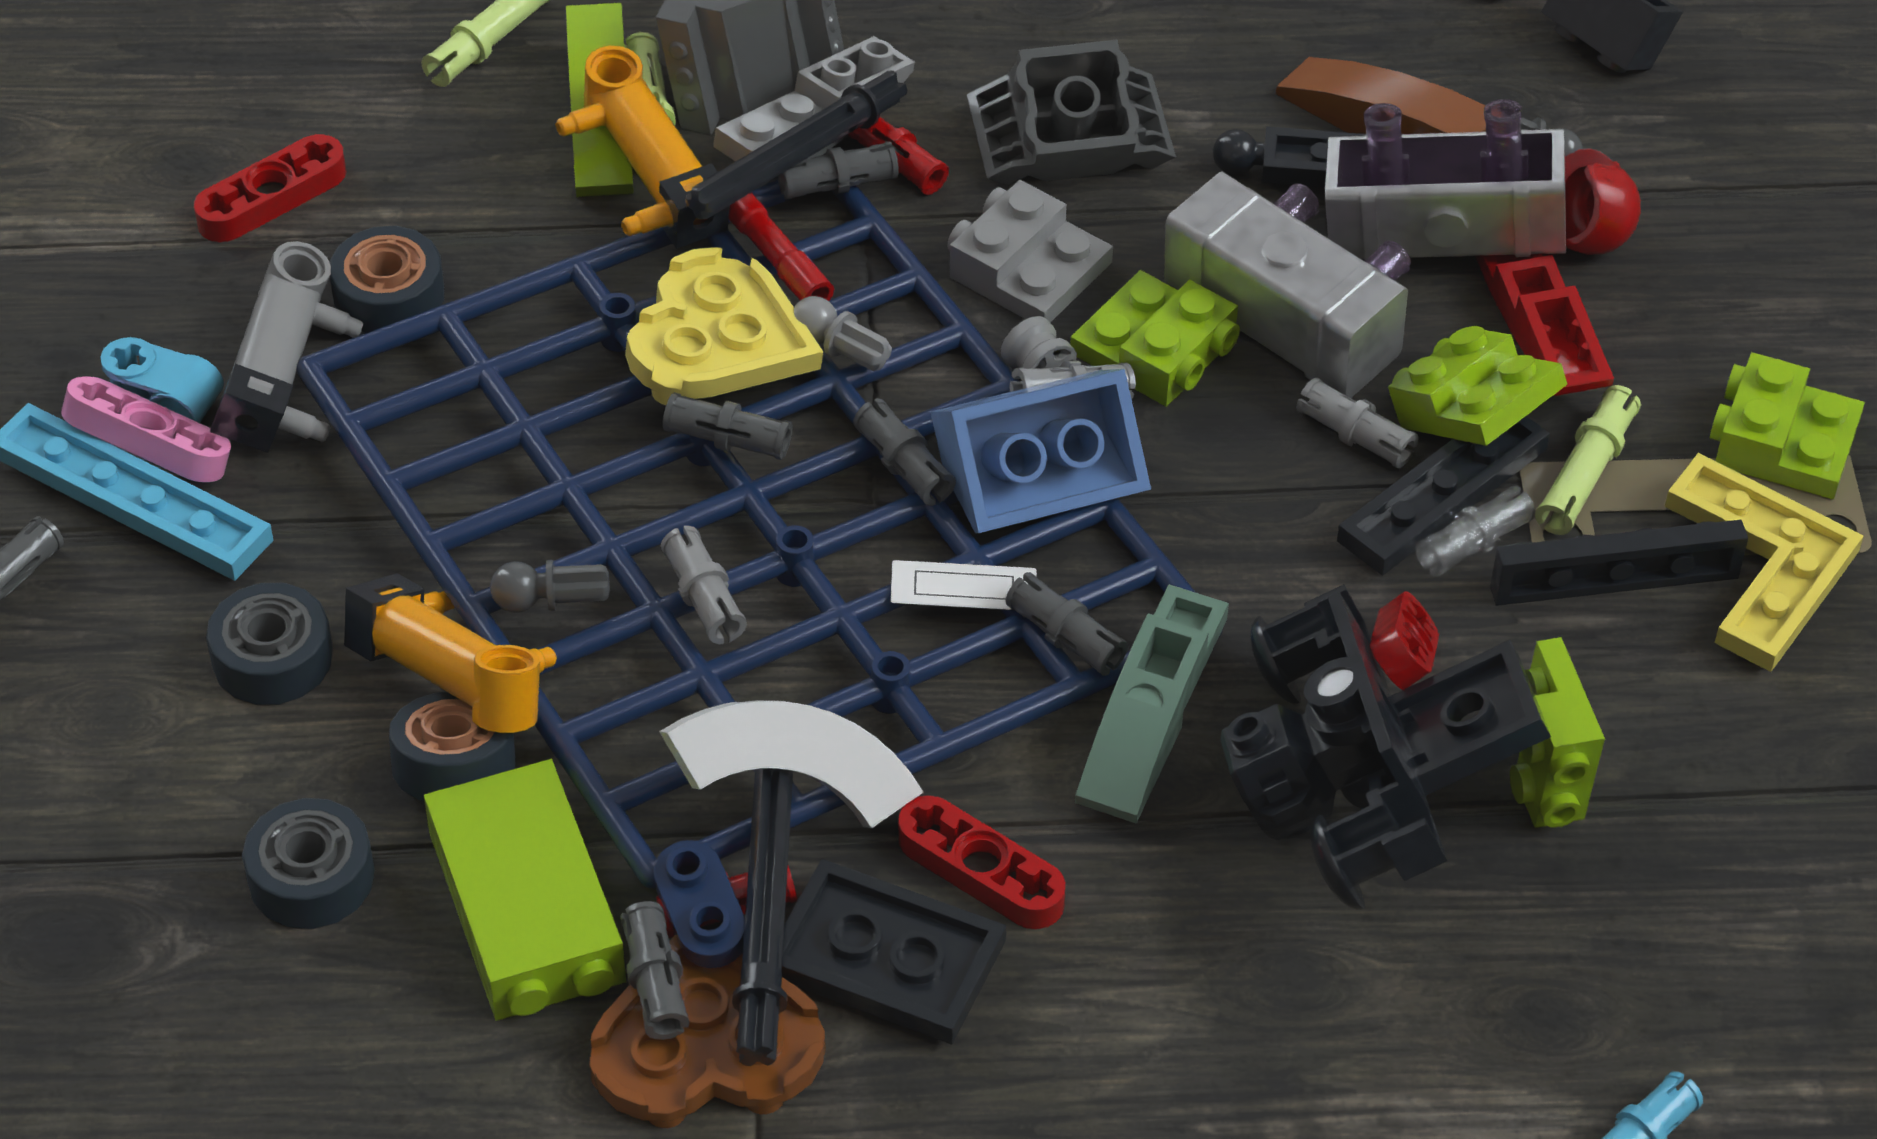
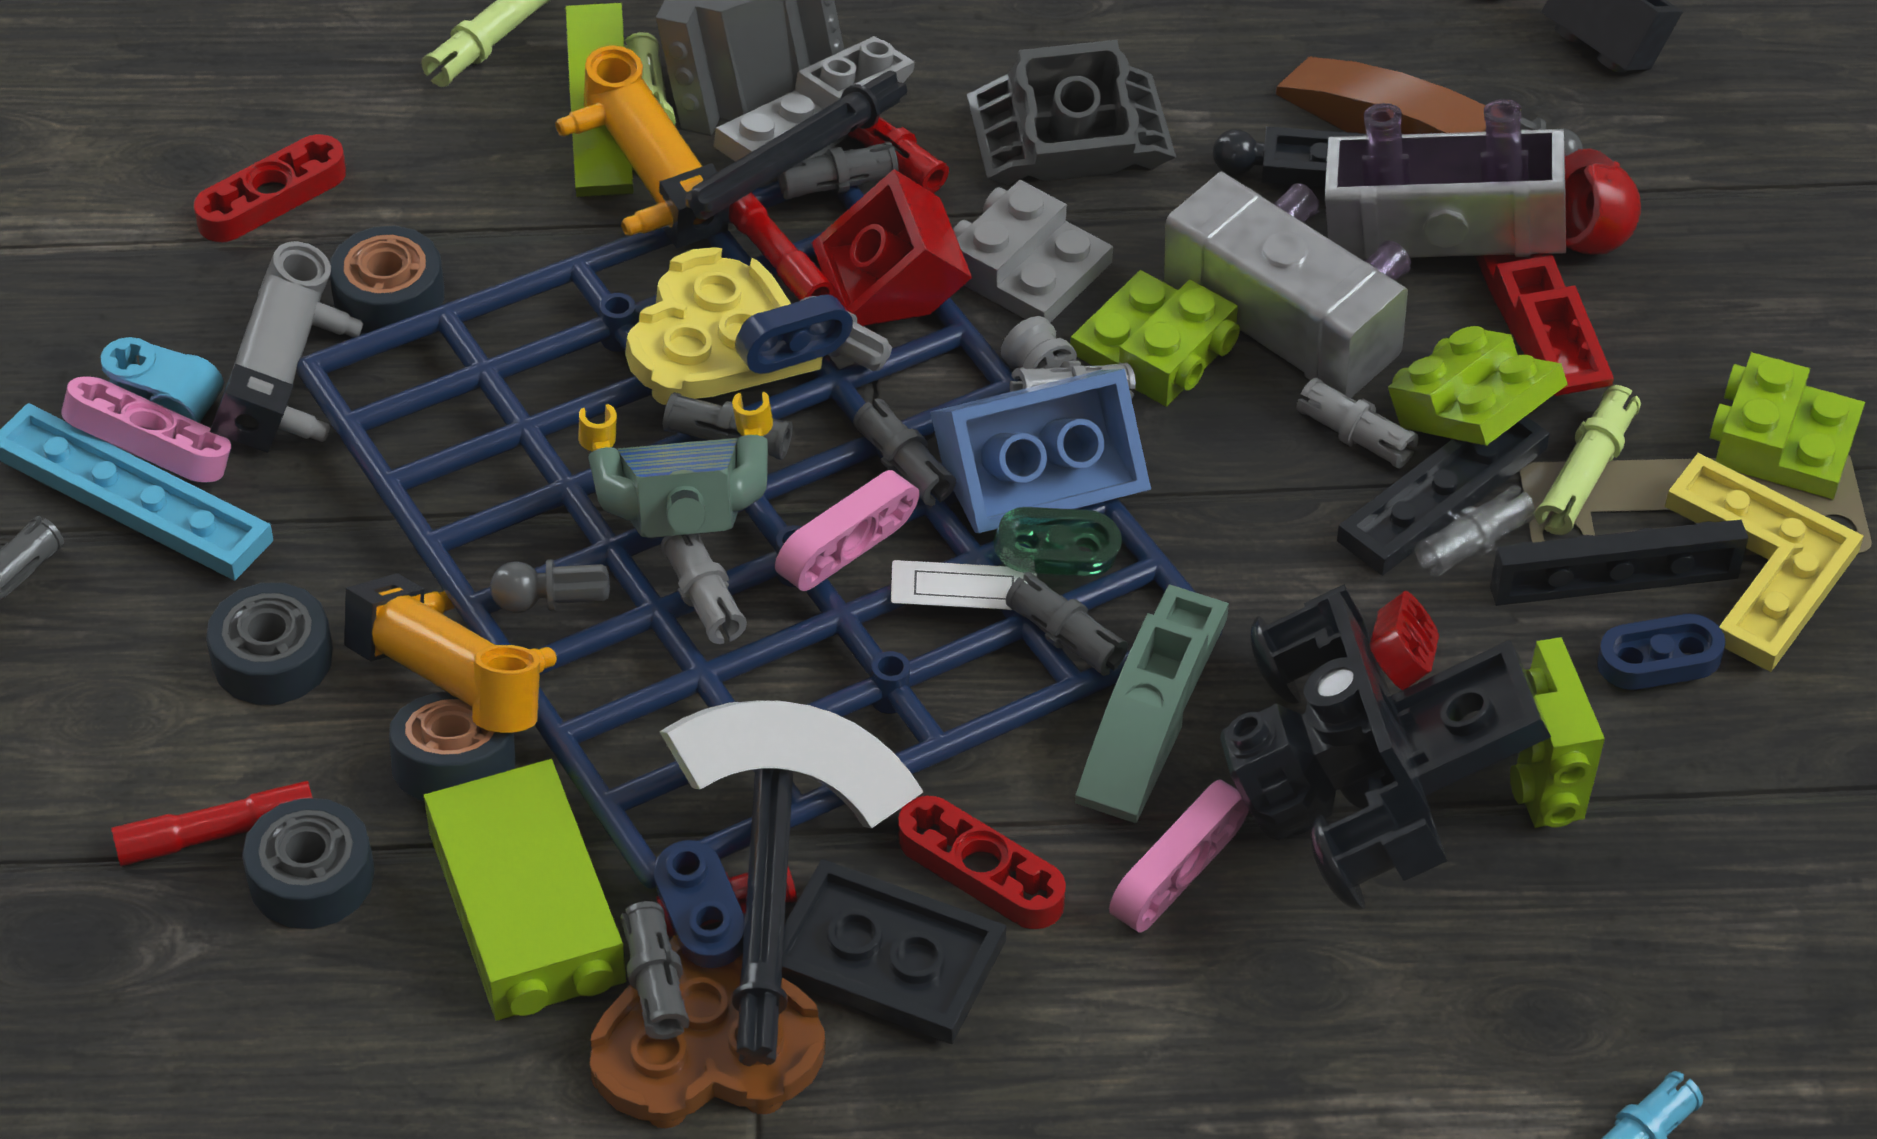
(172, 833): none -> red piece
(680, 484): none -> sand green torso
(793, 334): none -> dark blue plate
(846, 530): none -> bright pink beam
(892, 253): none -> red slope
(1055, 540): none -> clear green plate
(1179, 856): none -> bright pink beam
(1654, 650): none -> dark blue plate

